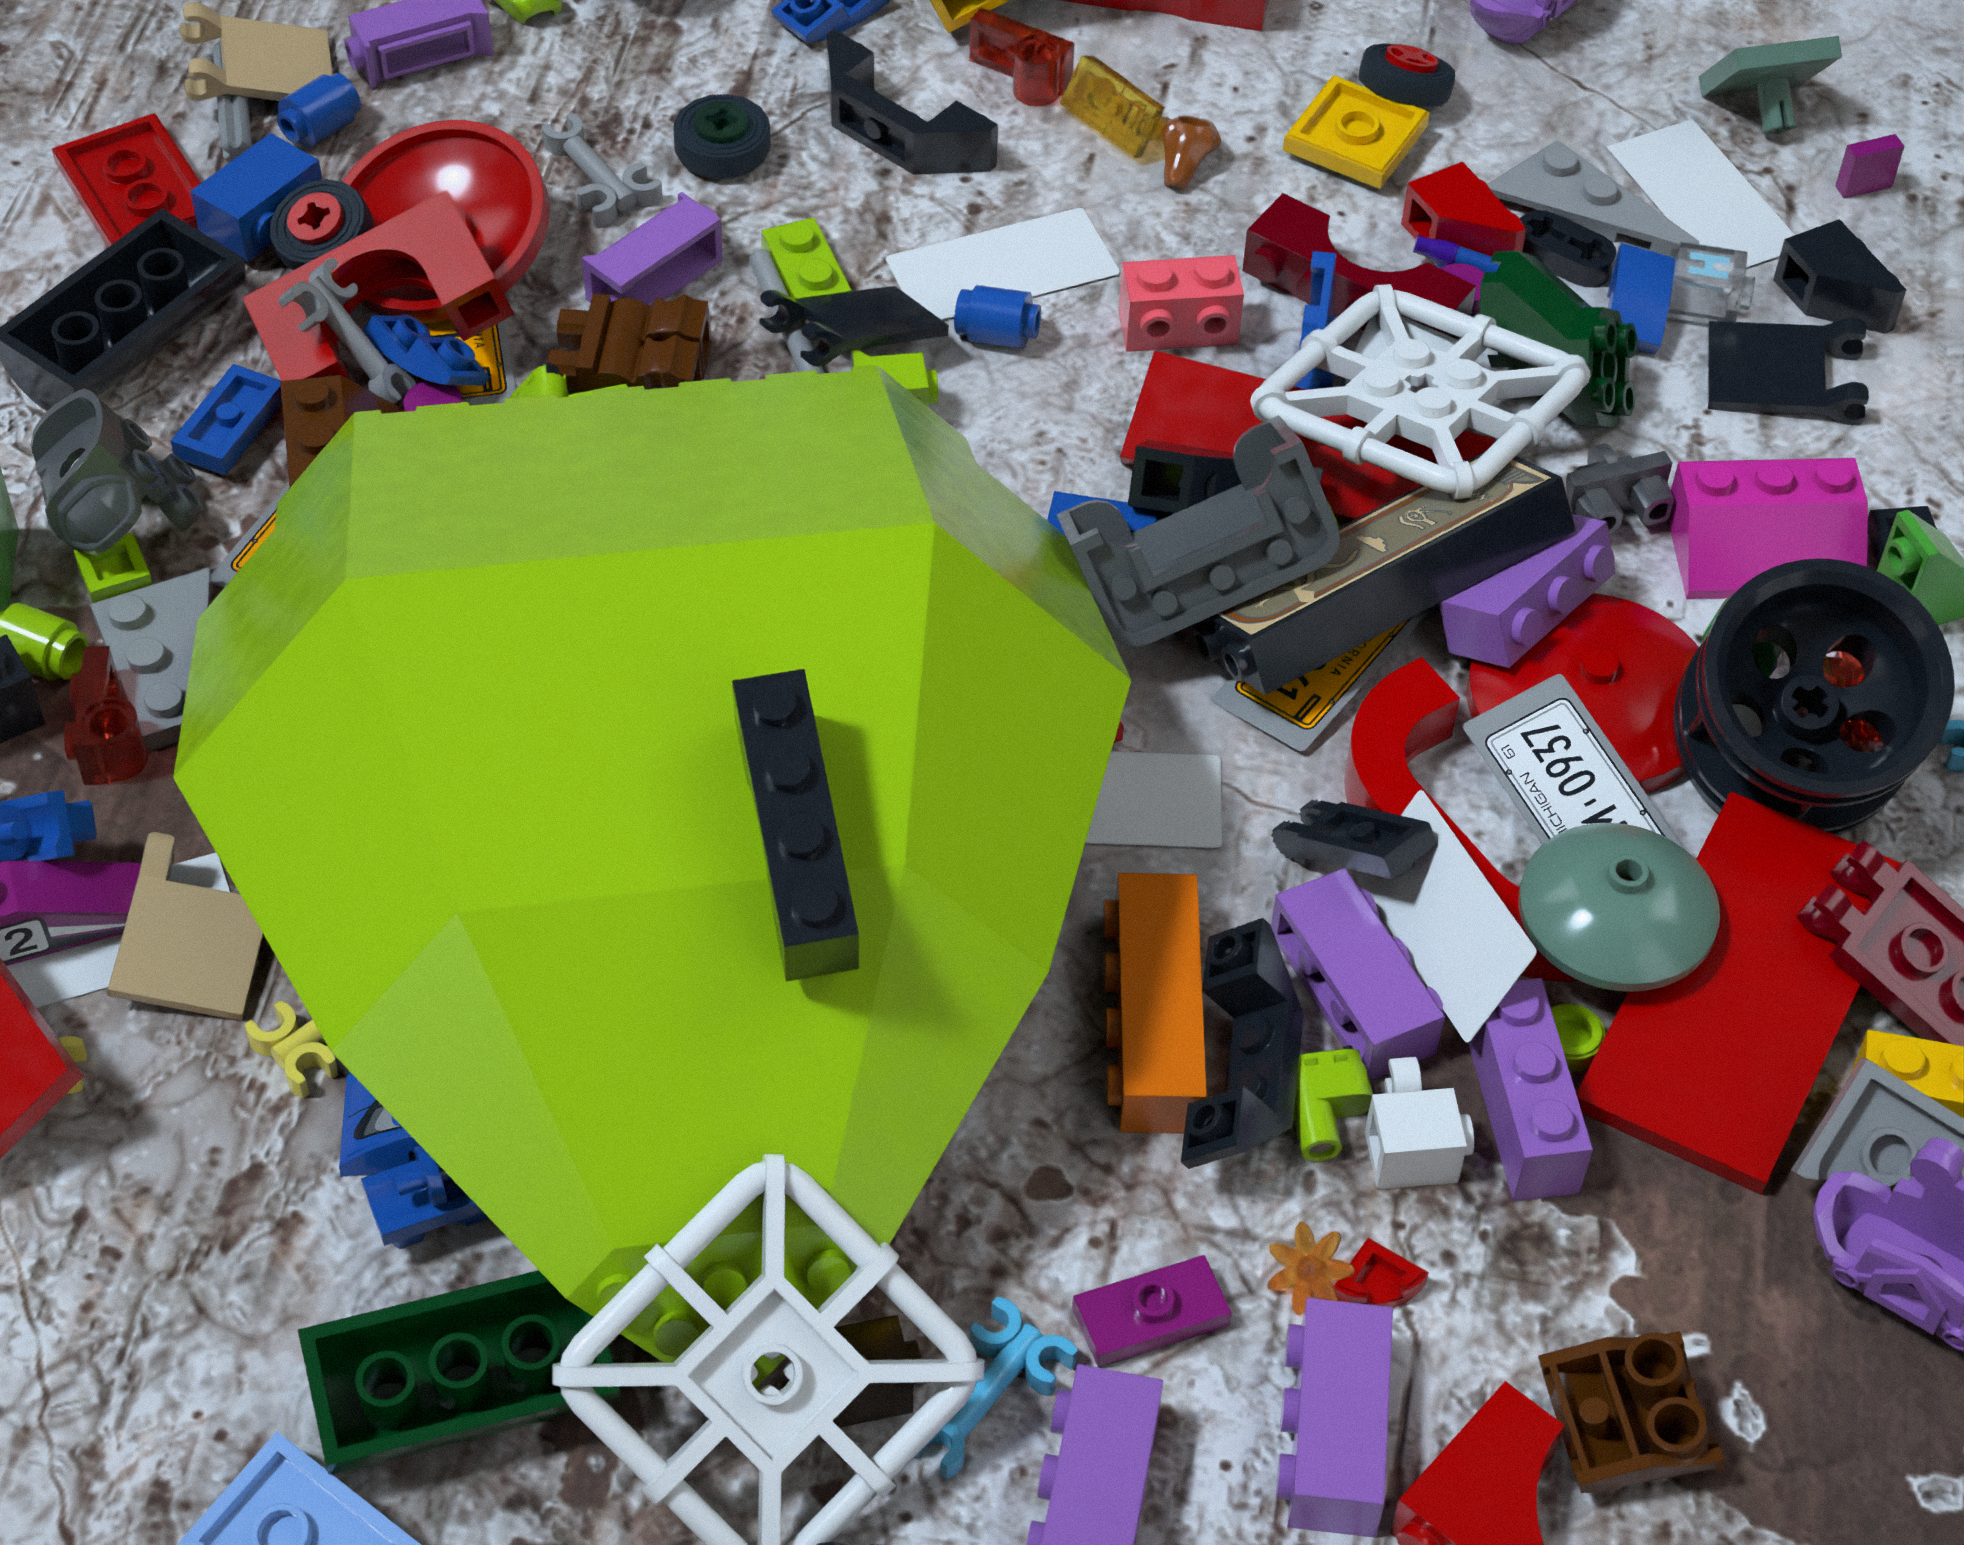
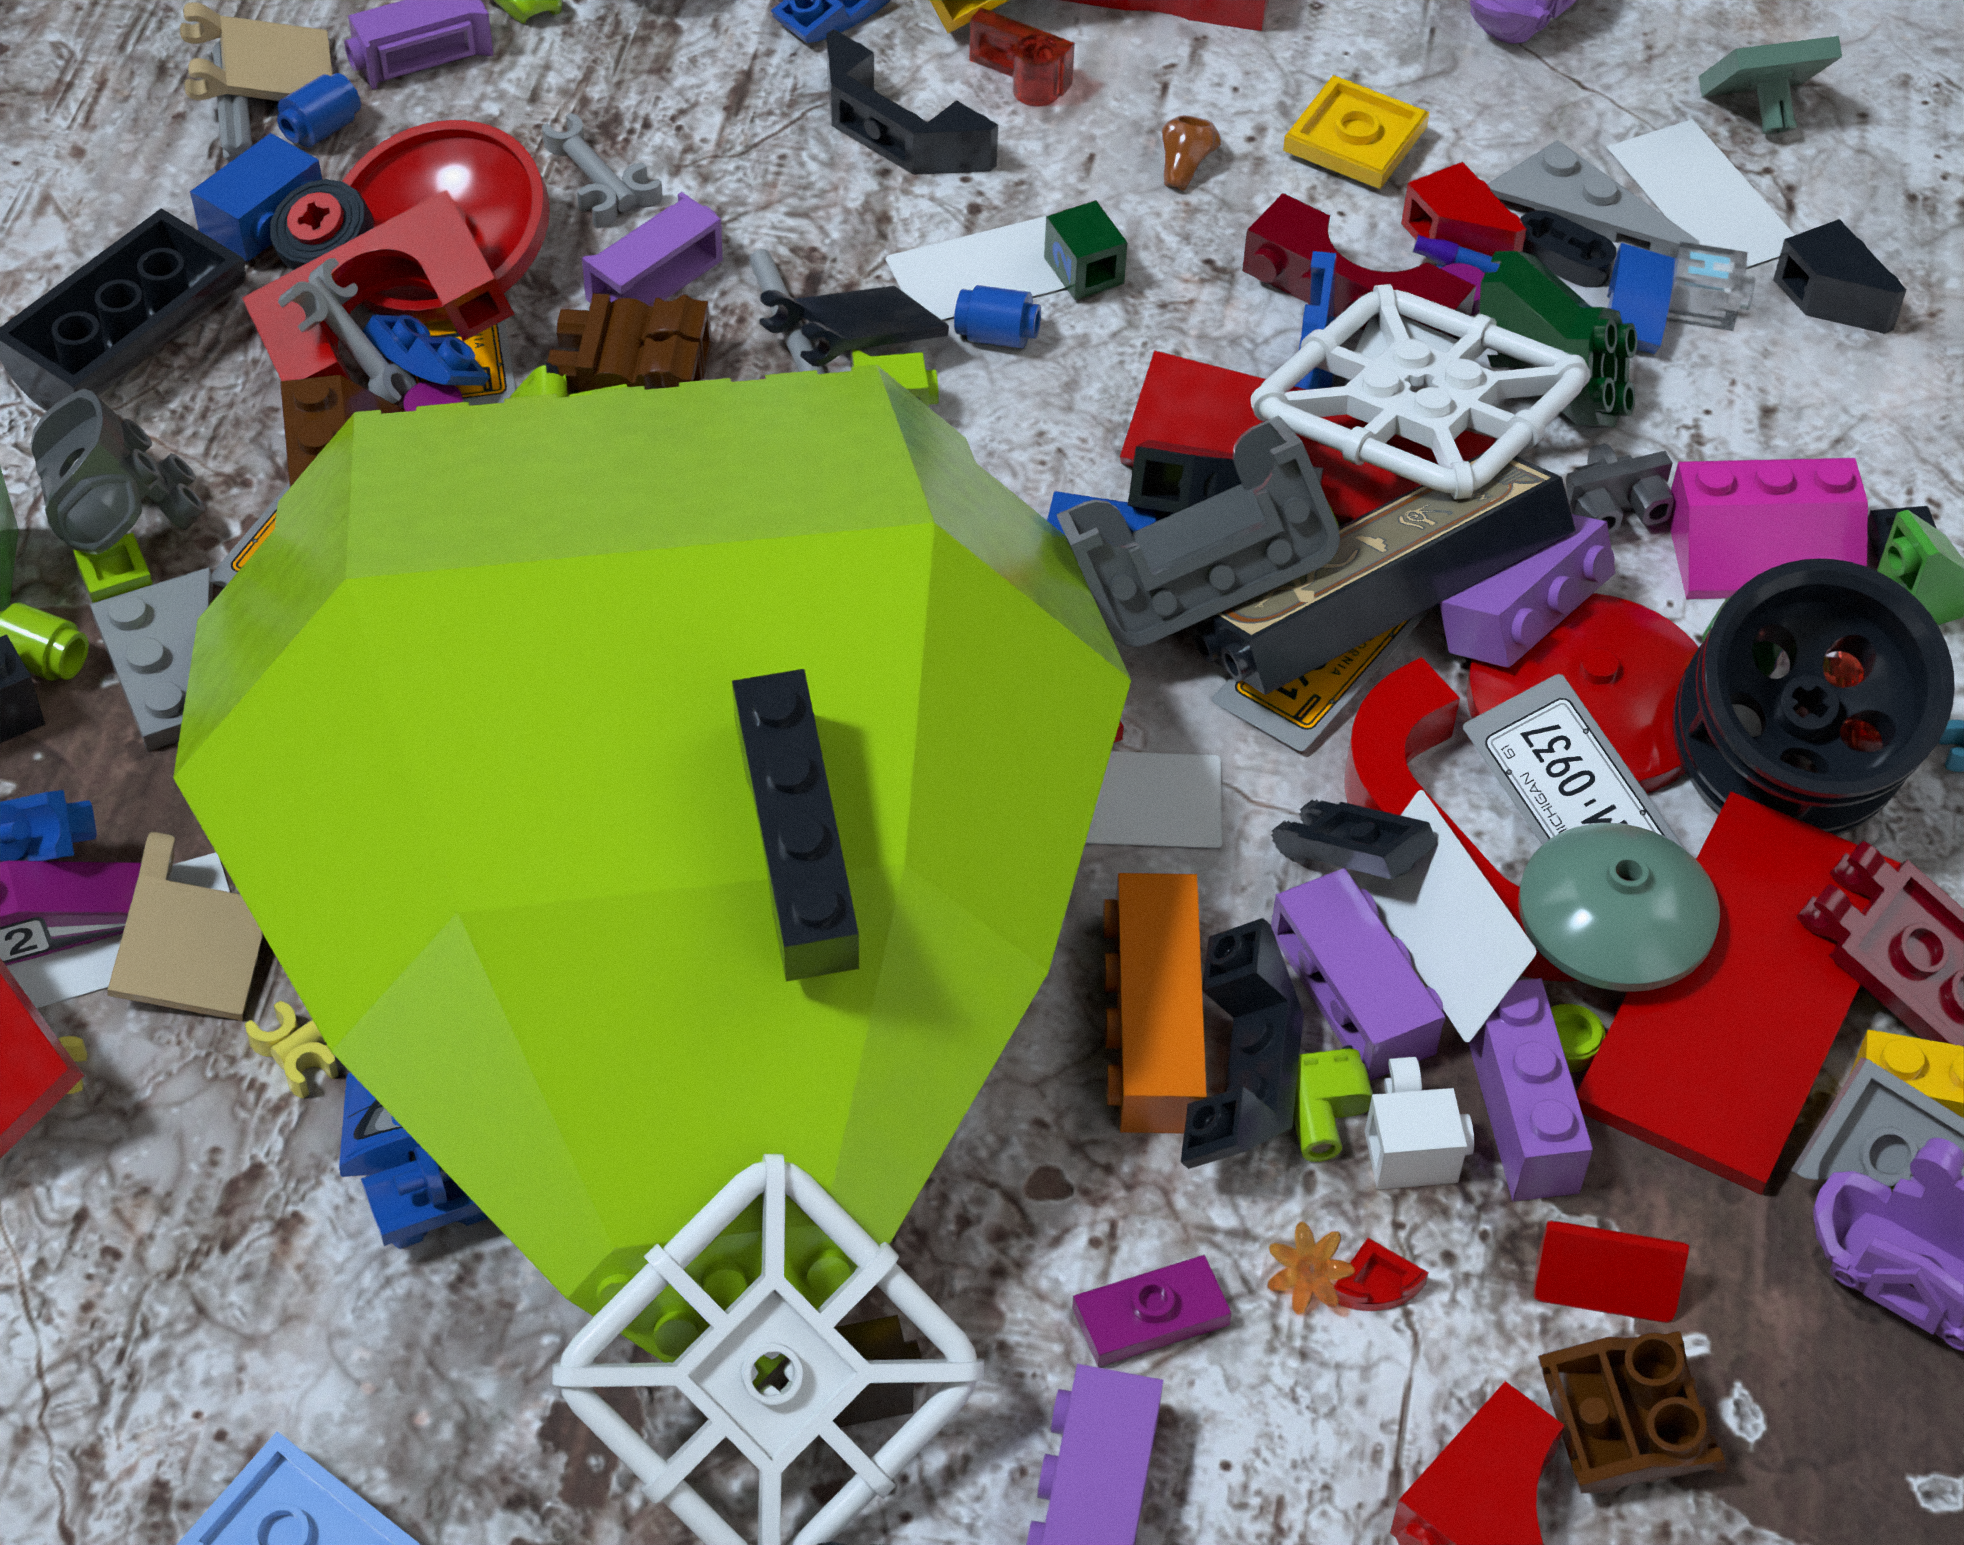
(106, 728): clear red plate -> none
(128, 176): red tile -> none
(228, 419): blue plate -> none
(440, 1370): dark green brick -> none
(722, 136): black wheel -> none
(804, 259): lime plate -> none
(1012, 1351): medium azure bar -> none
(1085, 249): none -> dark green brick
(1114, 106): clear yellow plate -> none
(1180, 303): coral brick -> none
(1337, 1417): medium lavender brick -> none
(1406, 74): black wheel -> none
(1610, 1271): none -> red slope
(1784, 368): black flag -> none
(1869, 166): magenta tile -> none

